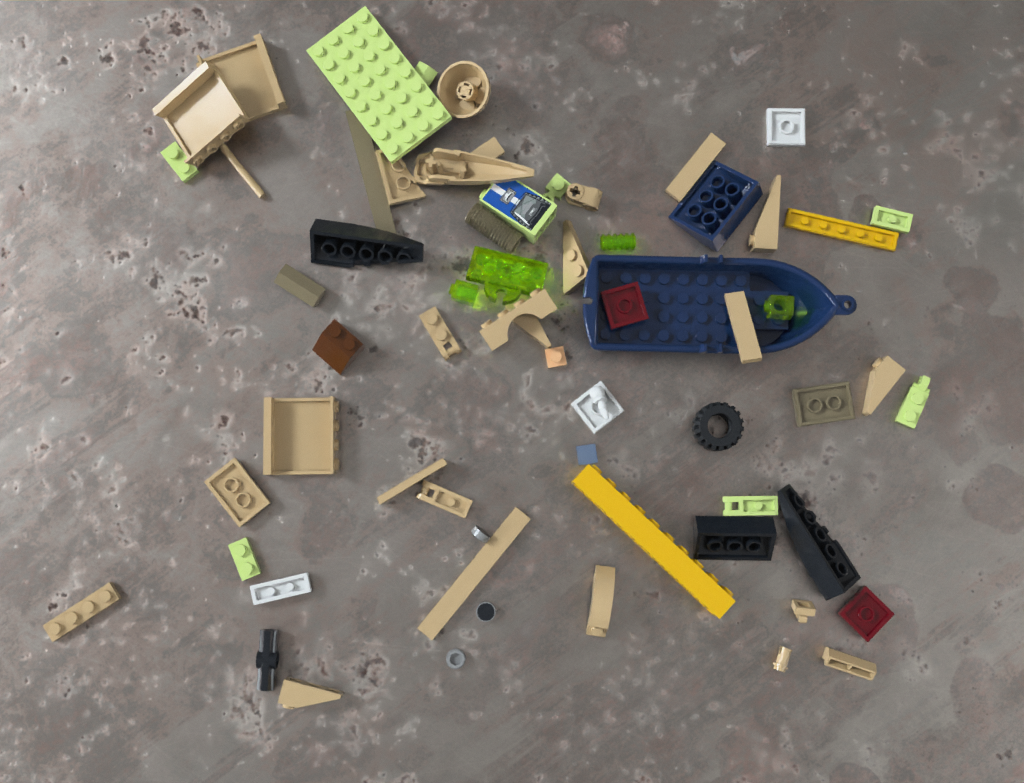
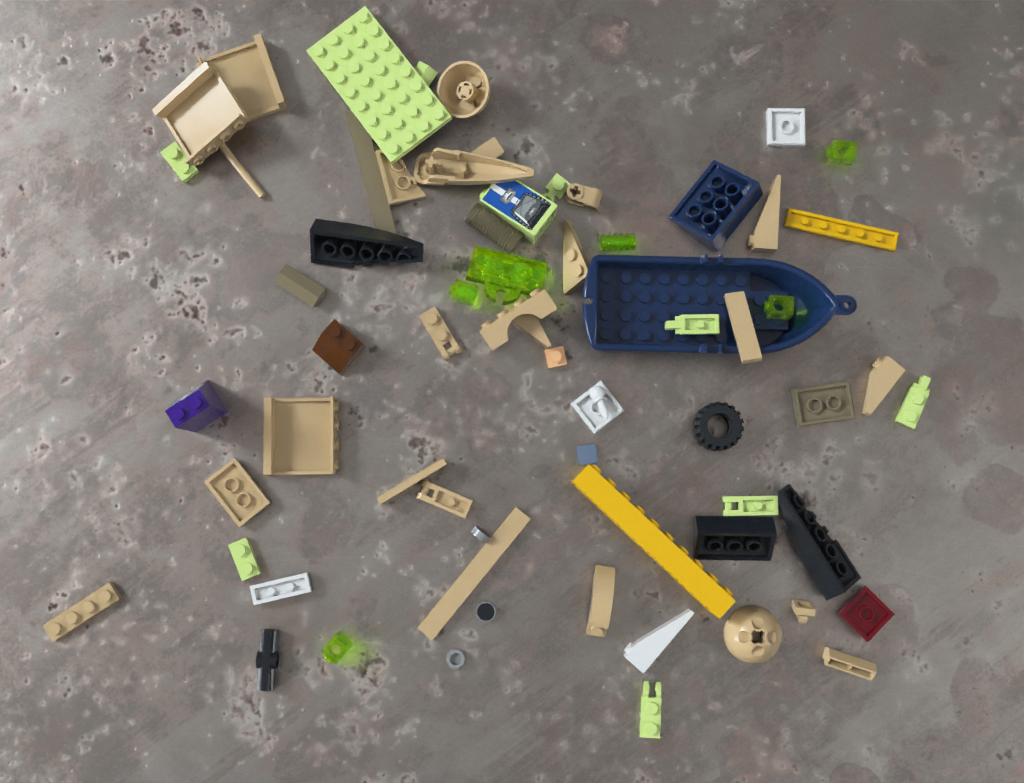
(196, 408): none -> dark purple slope
(302, 693): tan slope -> none
(344, 643): none -> clear neon green brick
(624, 305): dark red plate -> none
(648, 647): none -> white slope
(650, 712): none -> yellowish green hinge
(695, 167): tan tile -> none
(695, 324): none -> yellowish green hinge
(747, 625): none -> tan piece
(782, 659): tan pin -> none
(849, 149): none -> clear neon green brick
(891, 219): yellowish green plate -> none

